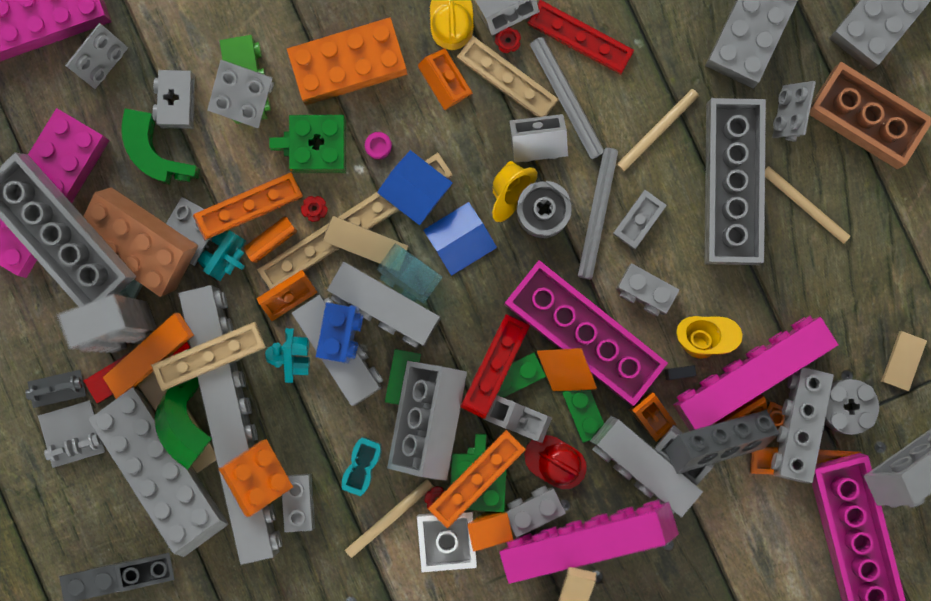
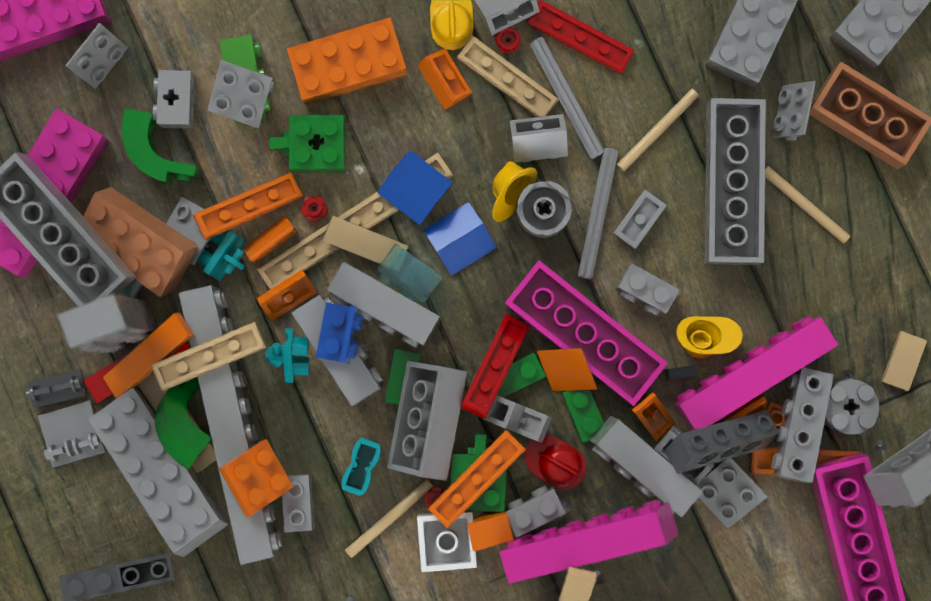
(378, 145): dark pink tile -> none
(730, 492): none -> light grey hinge

